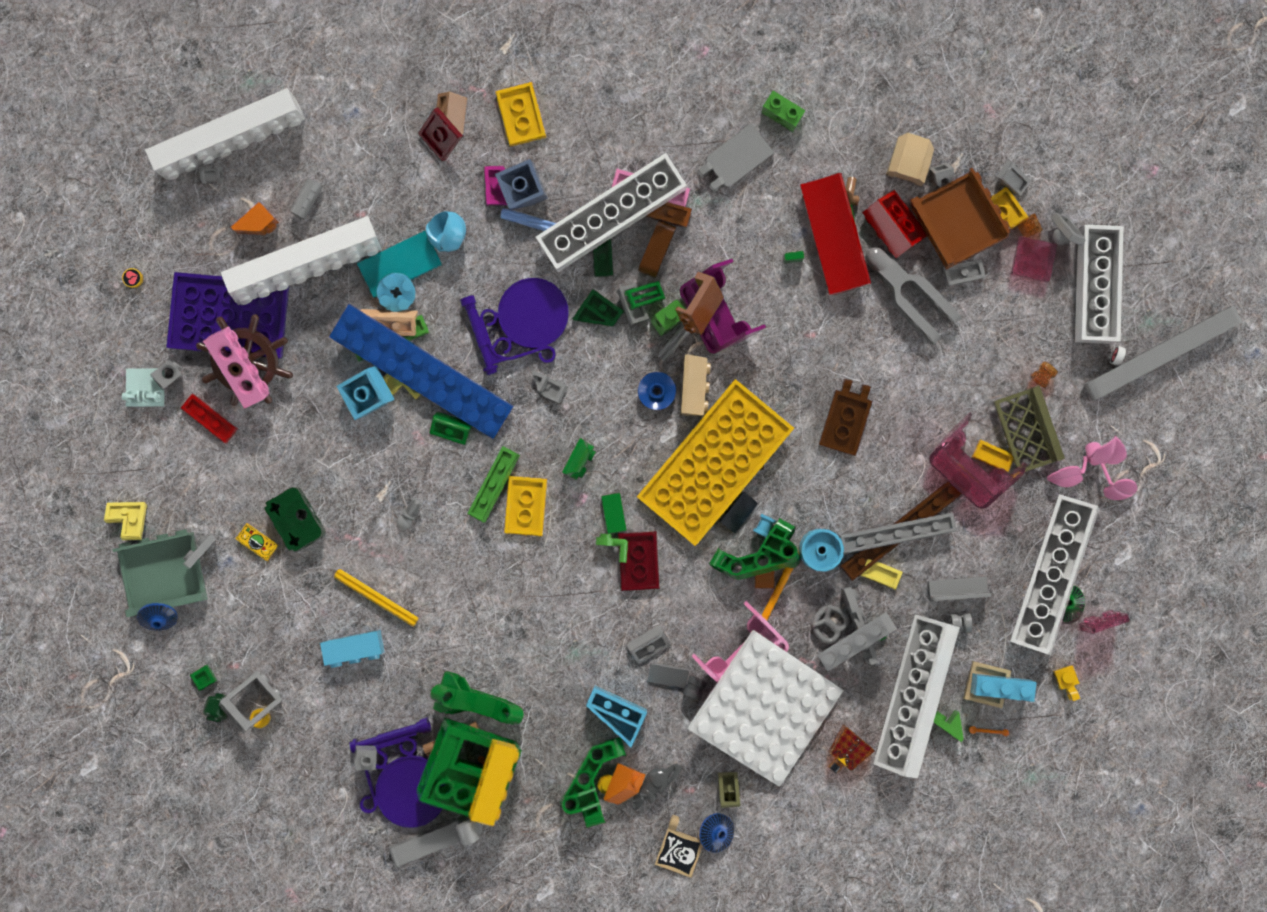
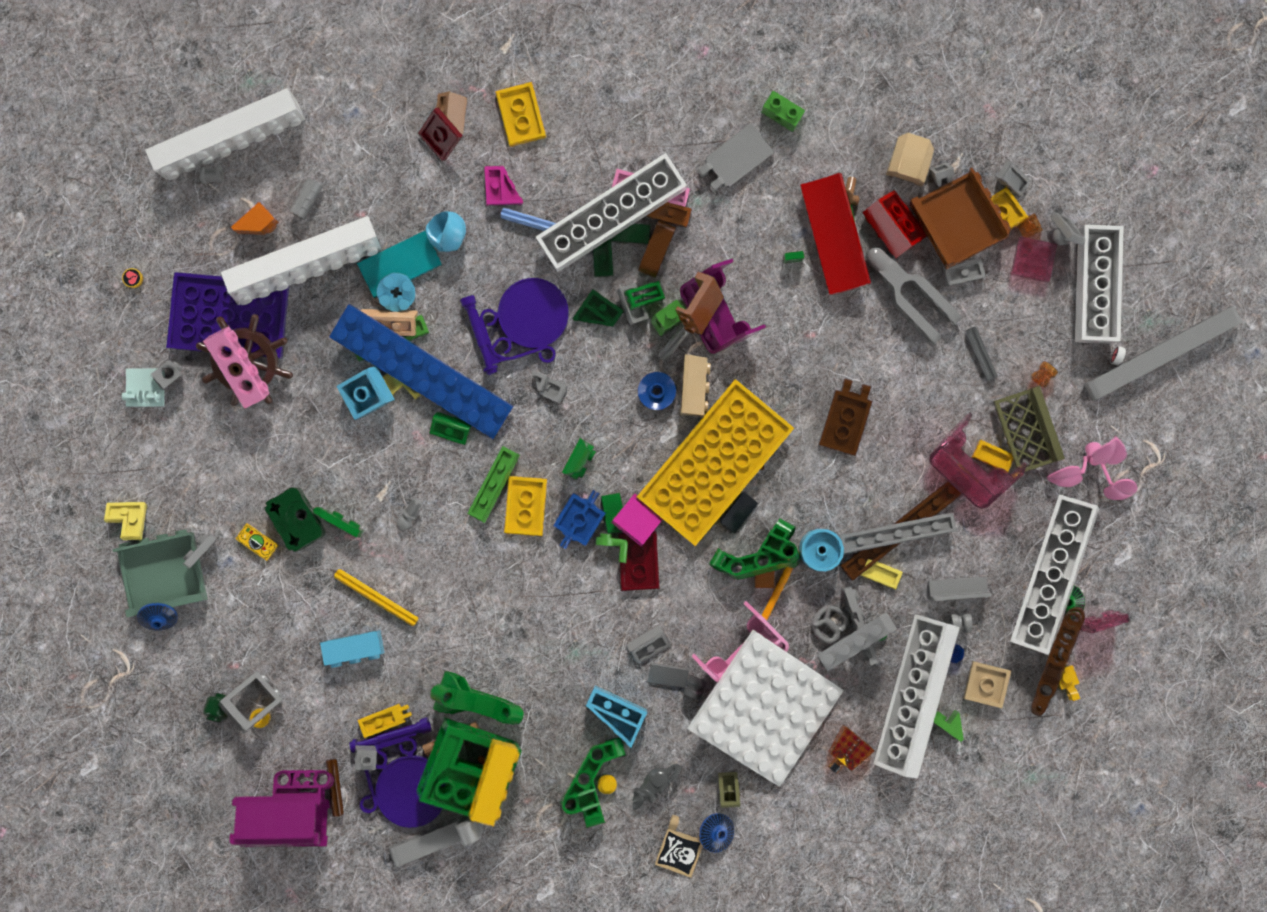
(203, 677): green tile -> none
(209, 418): red tile -> none
(287, 816): none -> magenta piece
(335, 790): none -> reddish brown axle
(337, 519): none -> green hinge
(383, 720): none -> yellow hinge
(521, 185): sand blue slope -> none
(579, 519): none -> blue plate
(624, 784): orange slope -> none
(634, 234): none -> dark green slope
(637, 520): none -> dark pink tile
(764, 525): medium azure bush -> none
(958, 654): none -> clear blue plate
(972, 729): orange hinge -> none
(981, 353): none -> dark grey axle
(1003, 687): medium azure brick -> none
(1056, 664): none -> reddish brown piece

